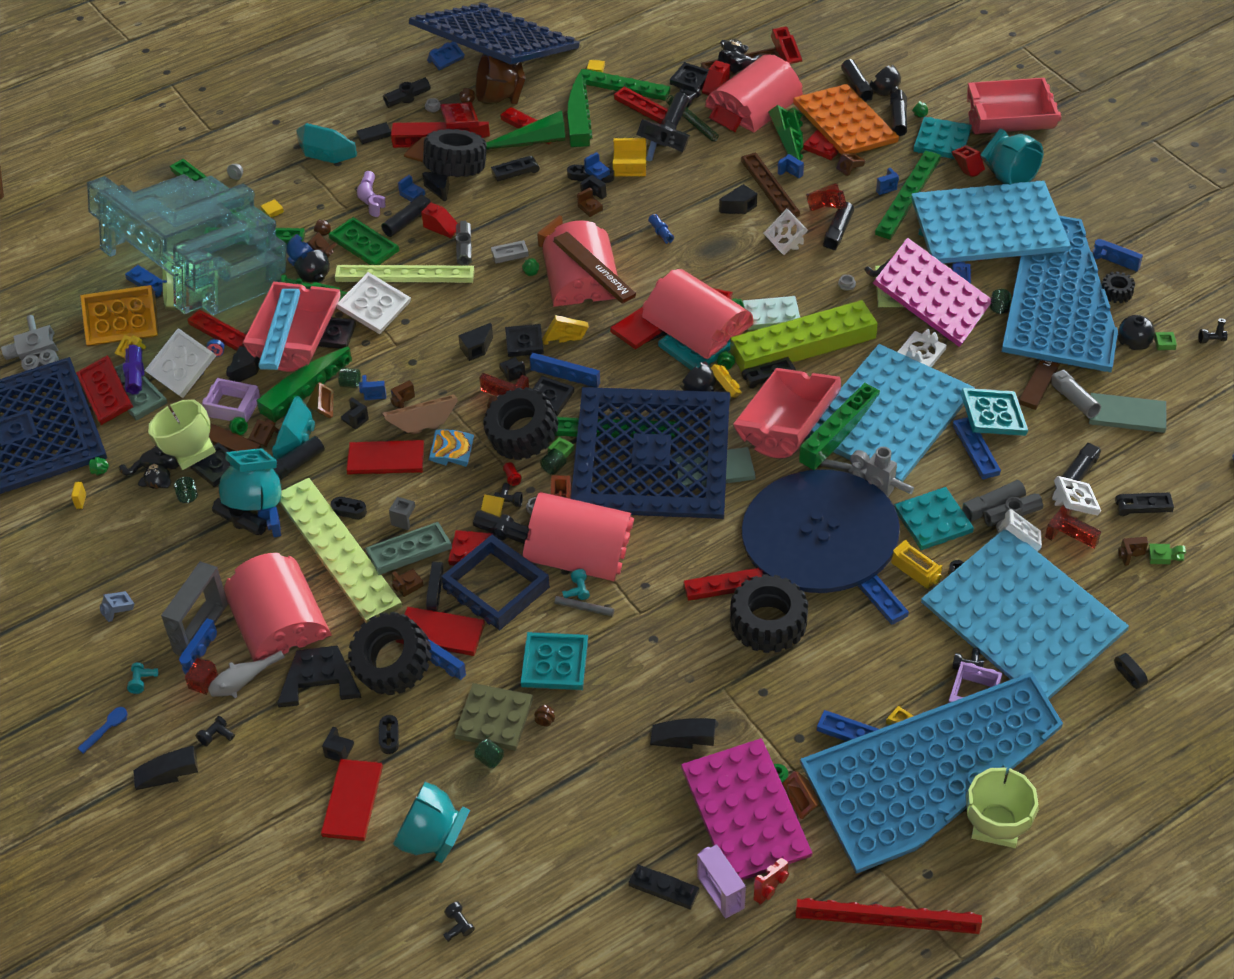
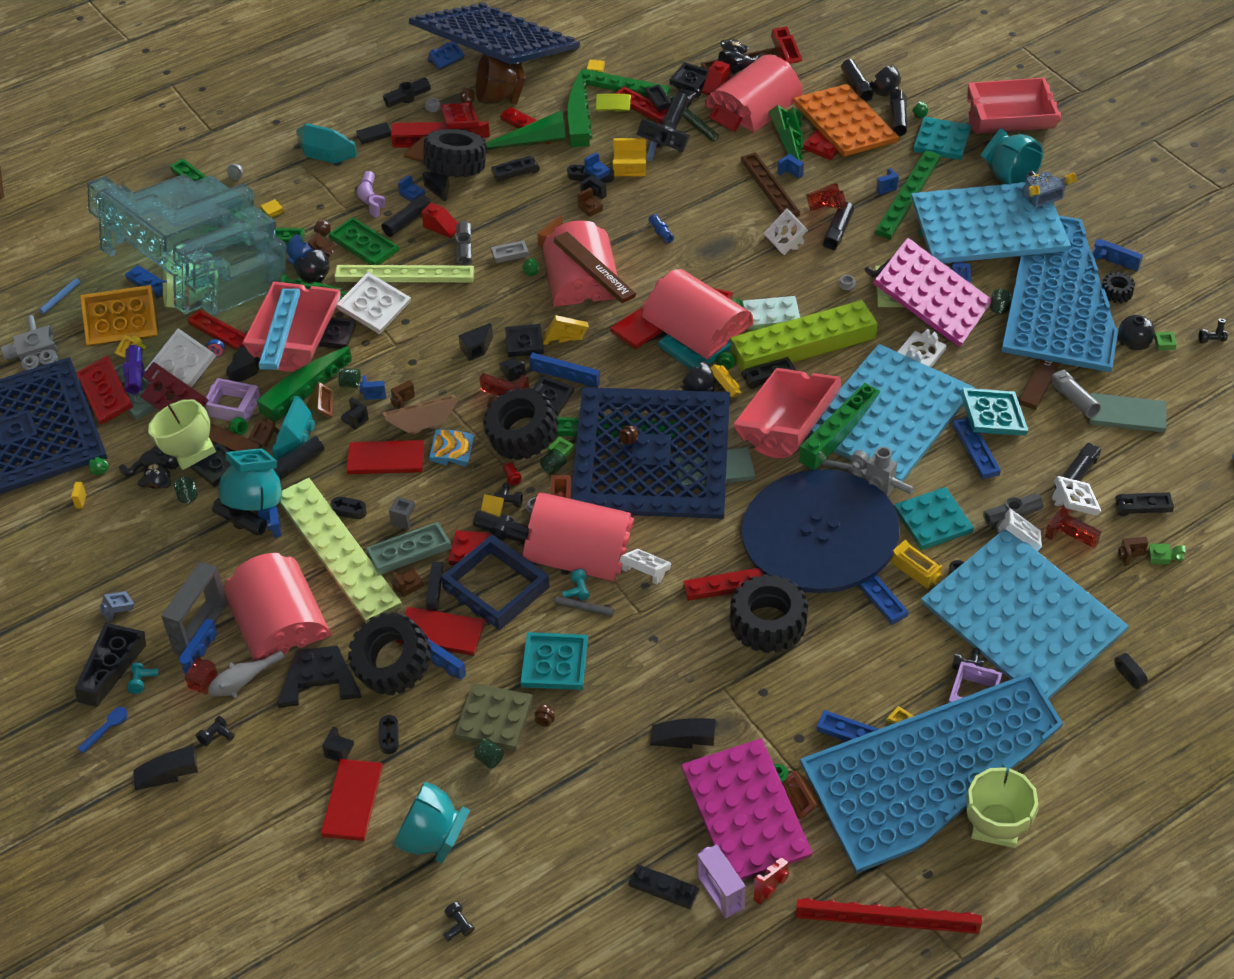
(59, 296): none -> medium blue bar
(108, 661): none -> black wedge
(170, 384): none -> dark red hinge
(613, 102): none -> neon yellow slope
(628, 434): none -> reddish brown plate
(646, 563): none -> white piece
(658, 97): none -> black tile
(738, 201): black slope -> none
(848, 162): reddish brown bracket -> none
(969, 160): red slope -> none
(975, 507): dark grey piece -> none
(1045, 188): none -> torso

